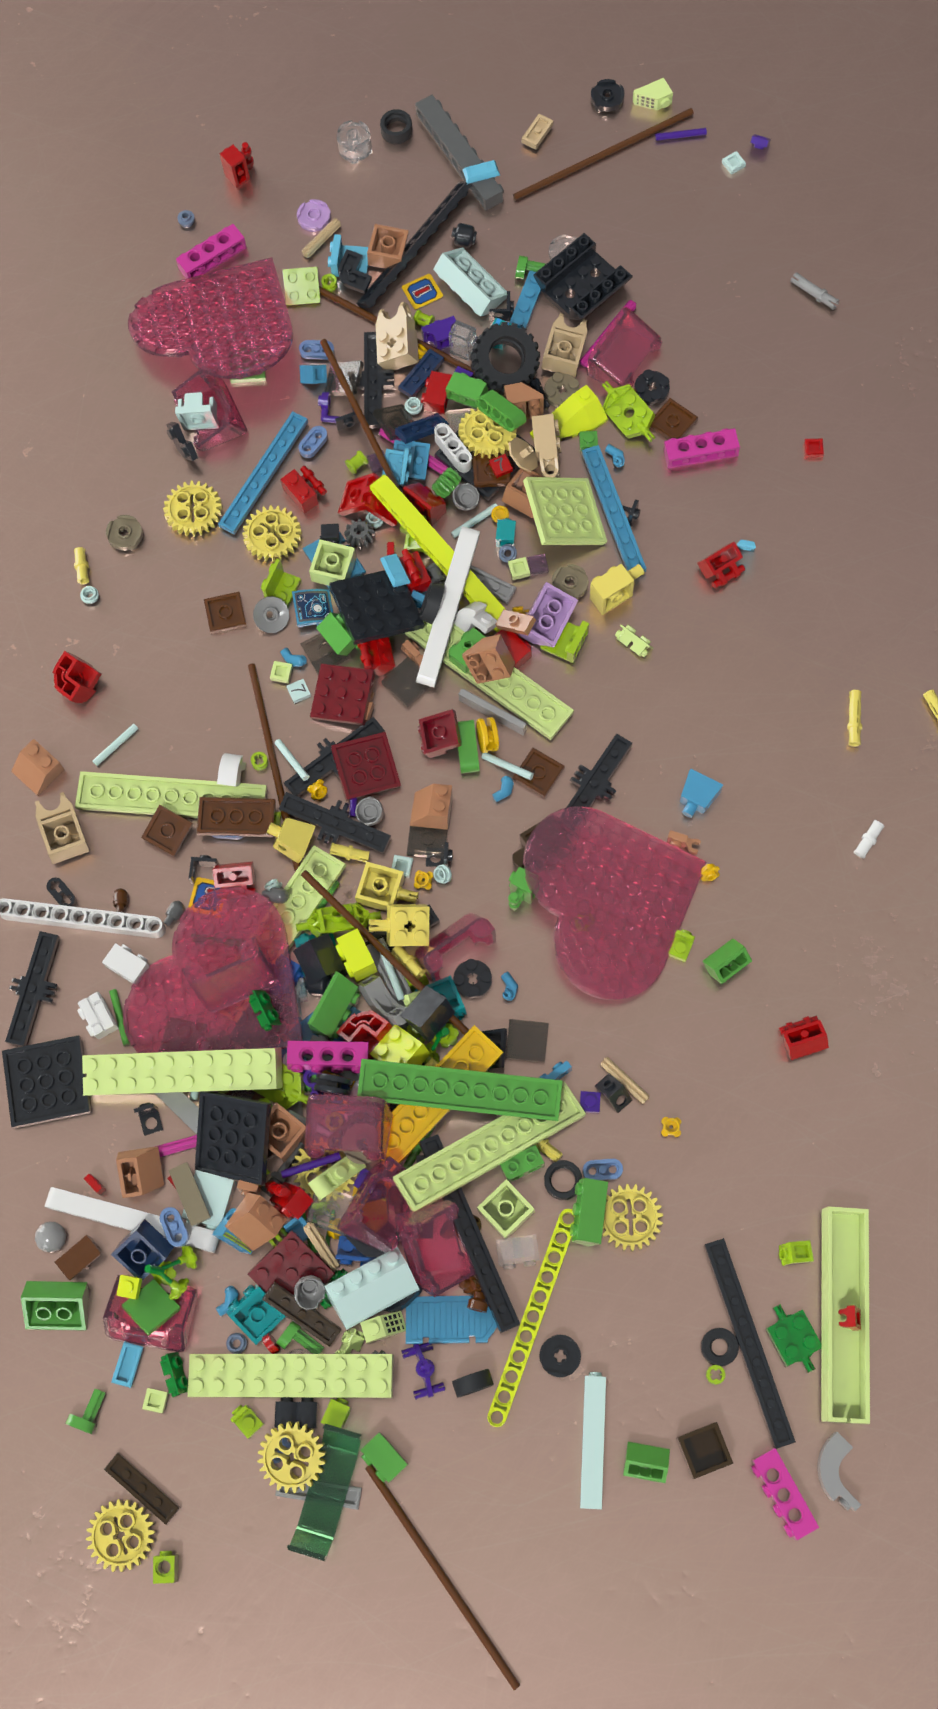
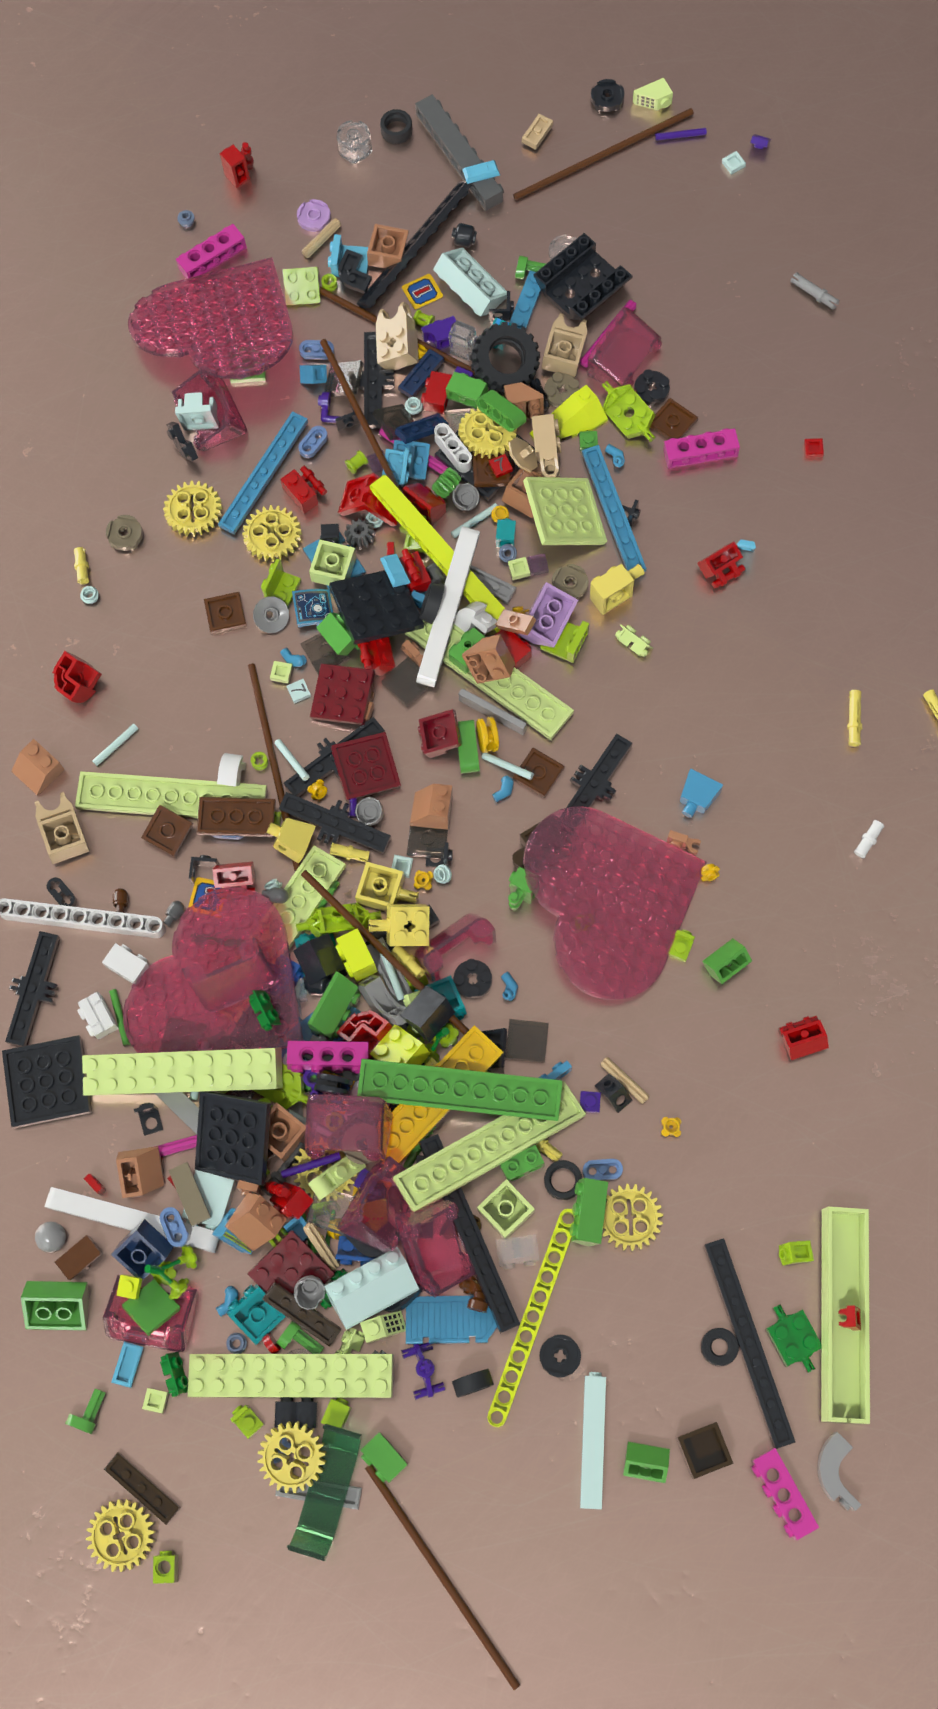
(715, 1381): lime bush -> none

